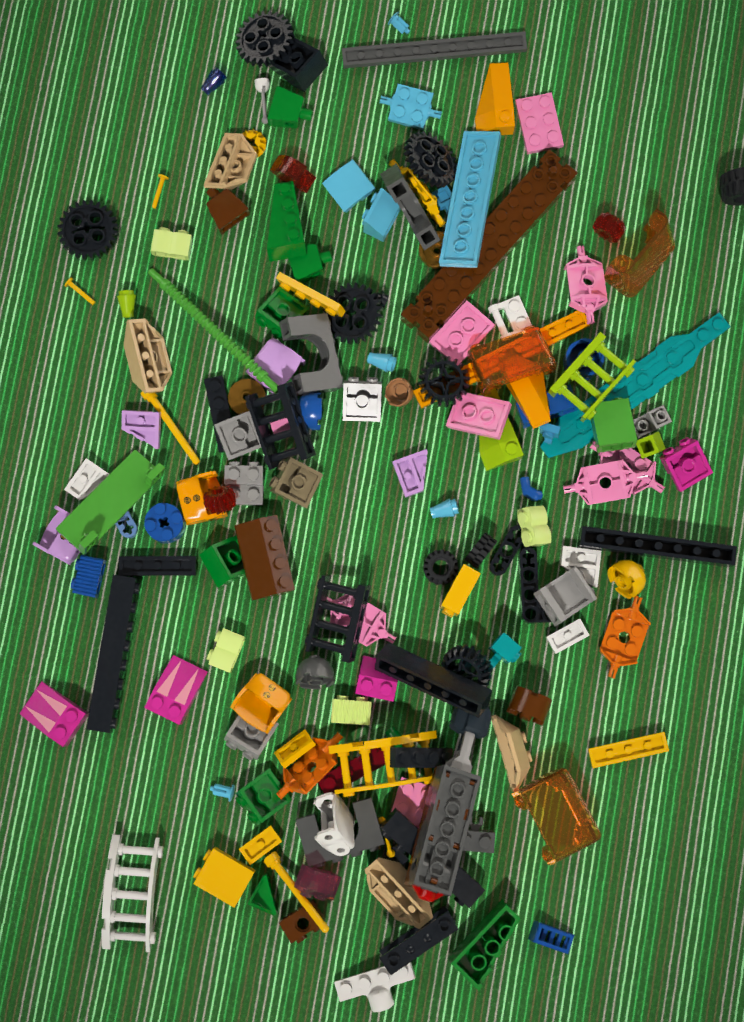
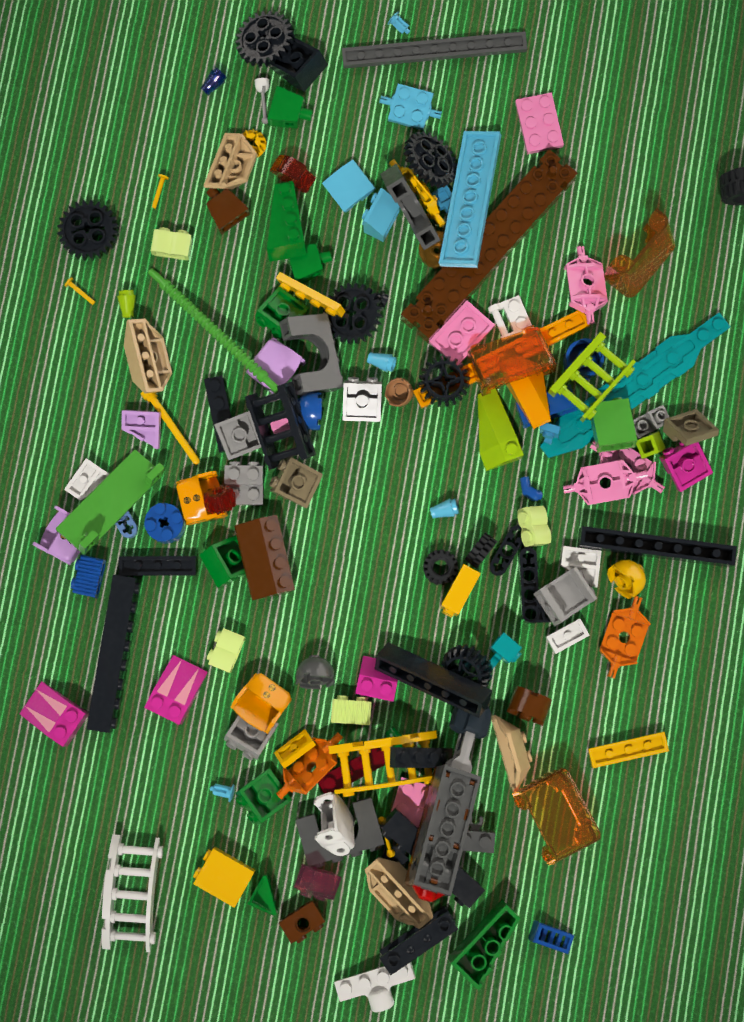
(241, 388): pearl gold plate -> none
(260, 845): yellow plate -> none
(274, 862): yellow piece -> none
(356, 614): black fence -> none
(373, 624): bright pink plate -> none
(411, 472): lavender wing -> none
(479, 415): bright pink plate -> none
(496, 102): light orange wedge -> none
(609, 227): clear red gear -> none
(689, 427): none -> dark tan plate

